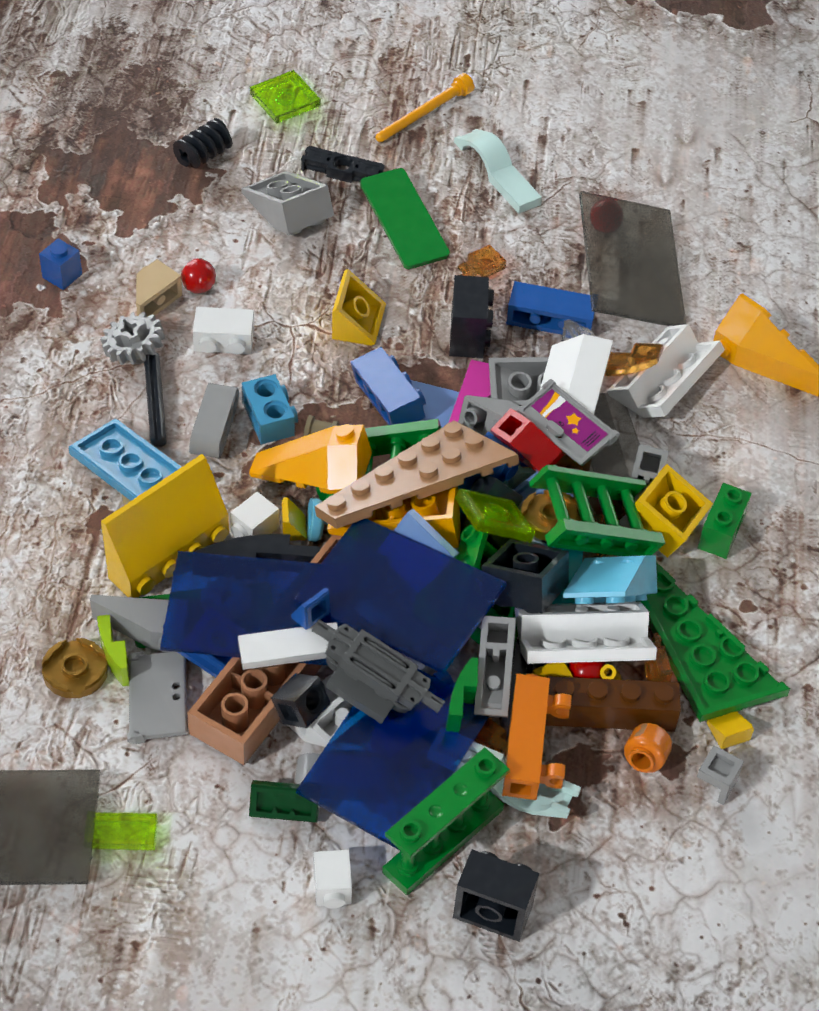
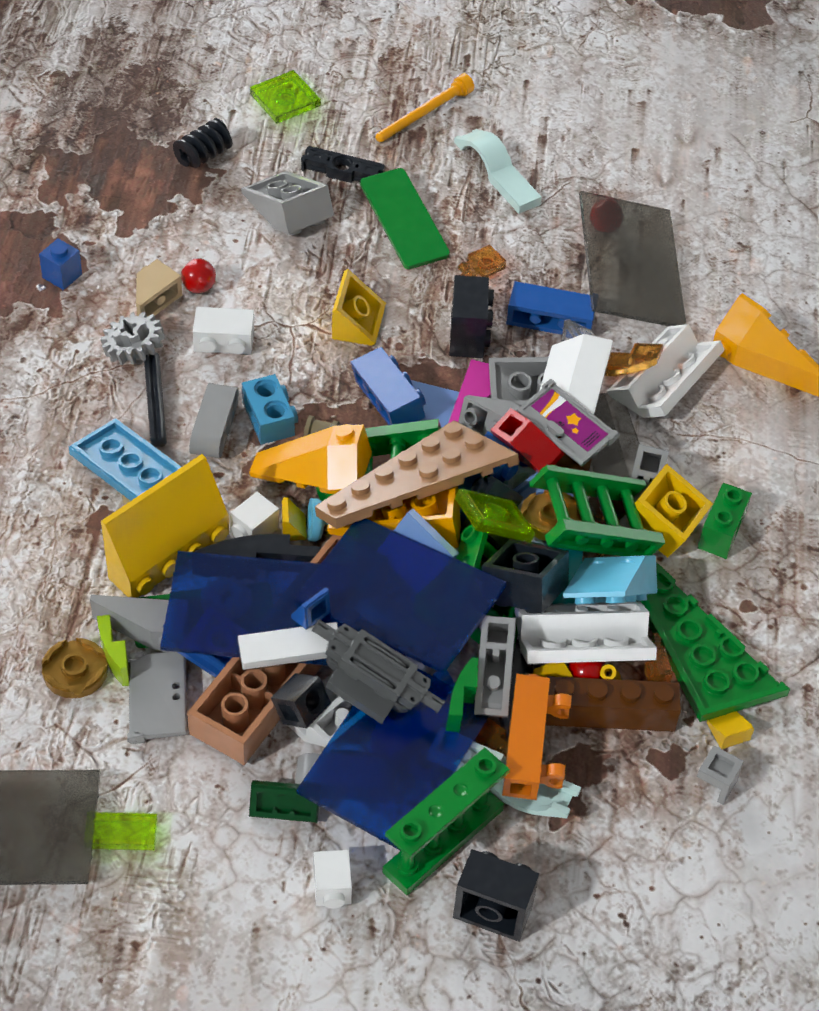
(648, 747): orange head -> none

